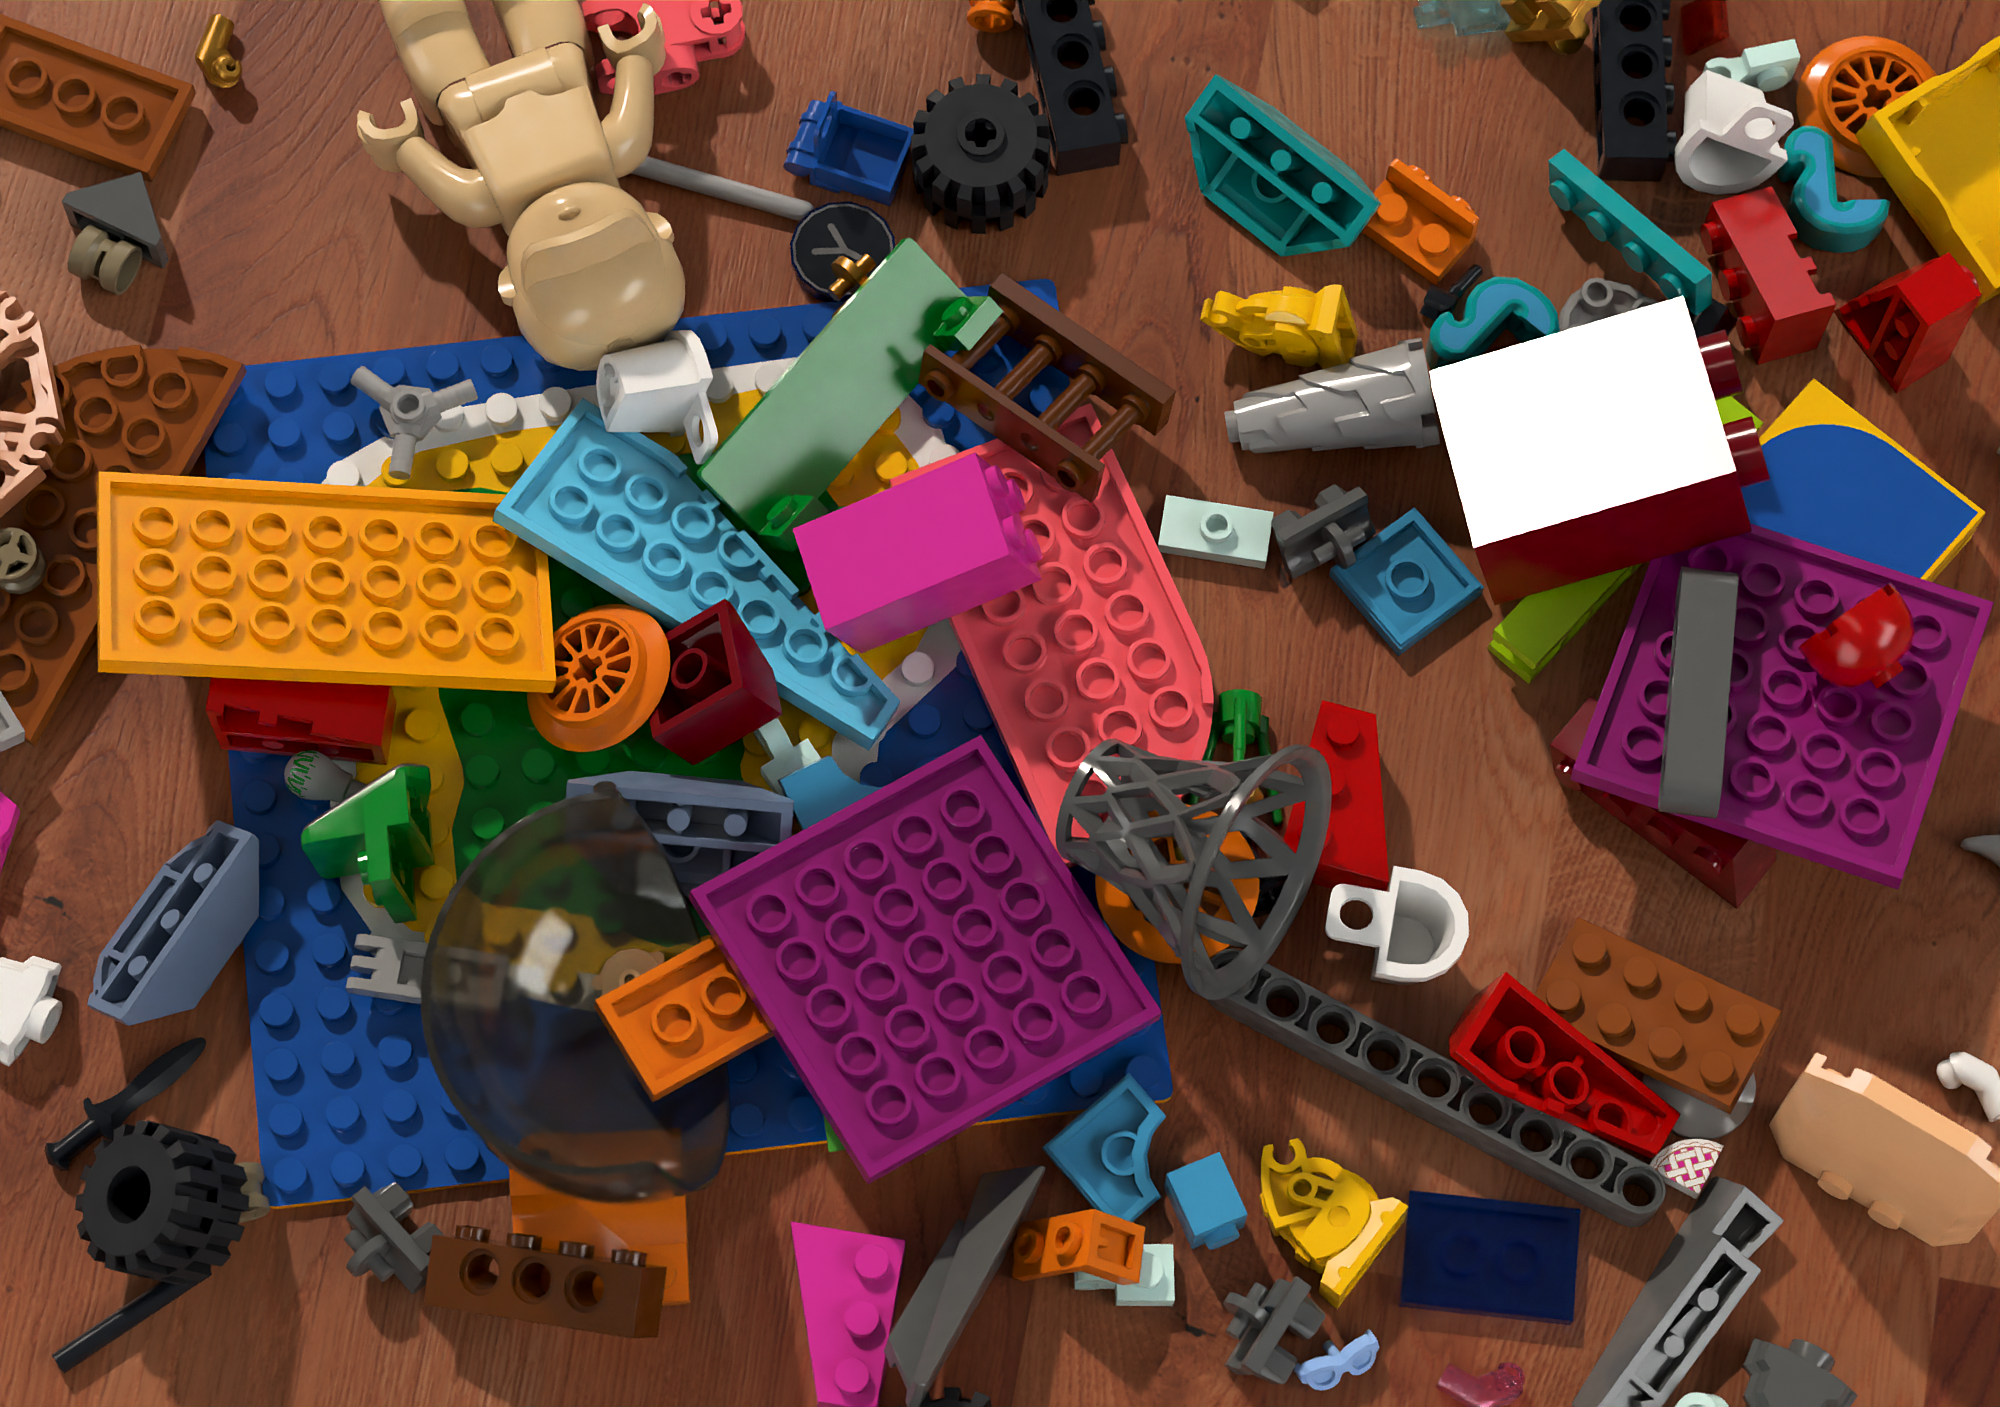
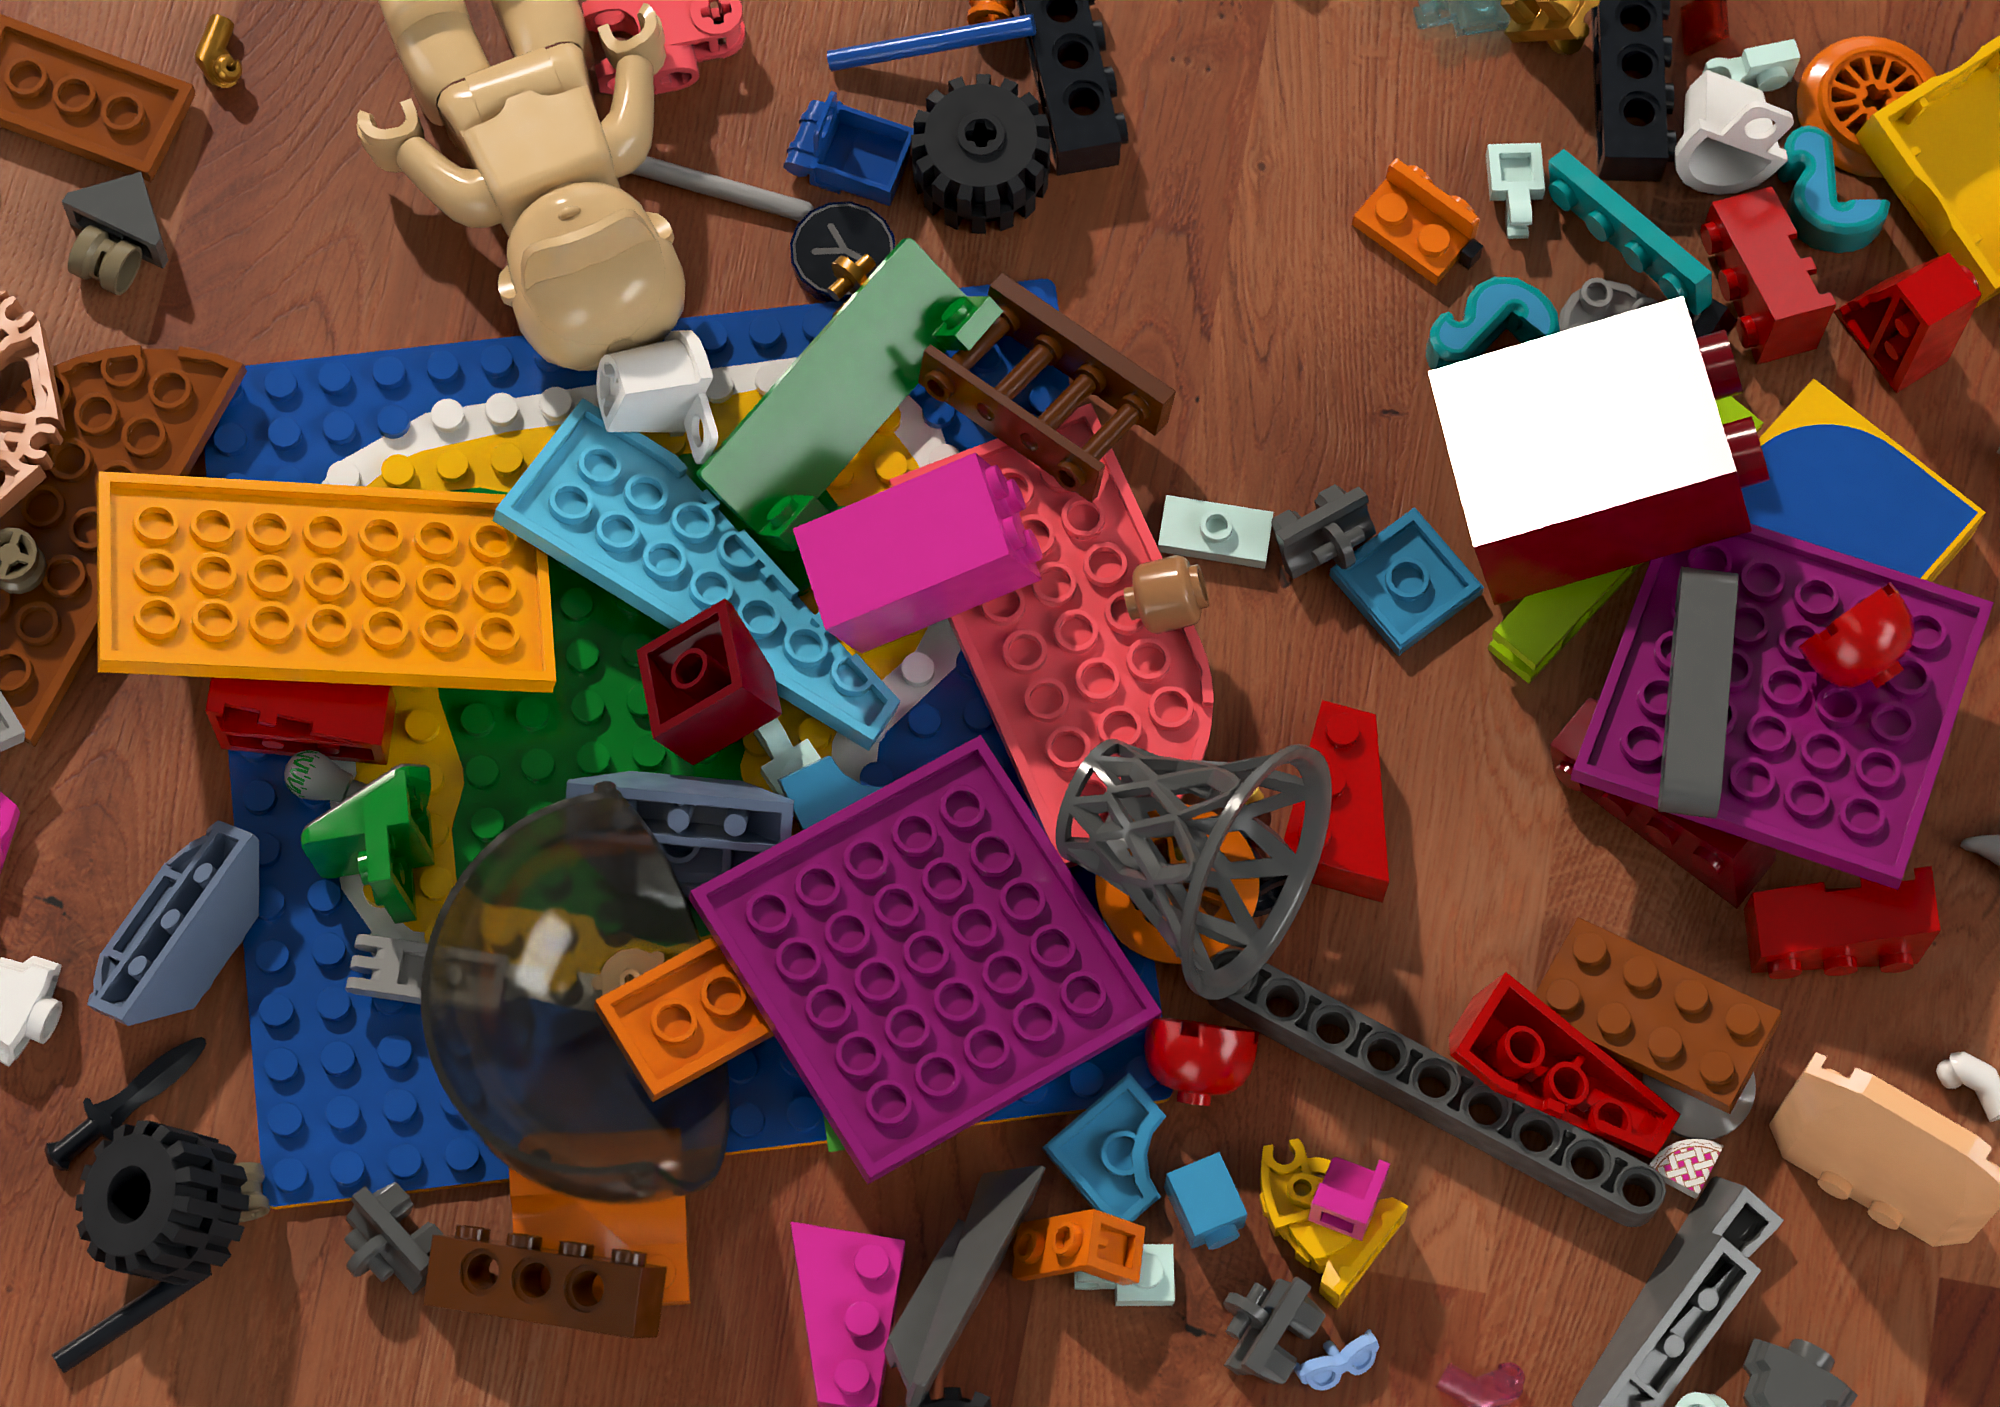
(410, 412): light grey piece -> none
(624, 641): orange piece -> none
(931, 42): none -> blue bar
(1167, 594): none -> medium nougat head
(1199, 1057): none -> red cylinder
(1239, 723): green plant -> none
(1274, 174): teal wedge -> none
(1288, 322): yellow piece -> none
(1348, 1197): none -> dark pink panel
(1368, 402): light grey cone -> none
(1414, 926): white container -> none
(1440, 301): black hand -> none
(1470, 254): none -> black piece
(1490, 1257): clear blue tile -> none
(1515, 177): none -> light aqua plate
(1841, 927): none -> red wedge

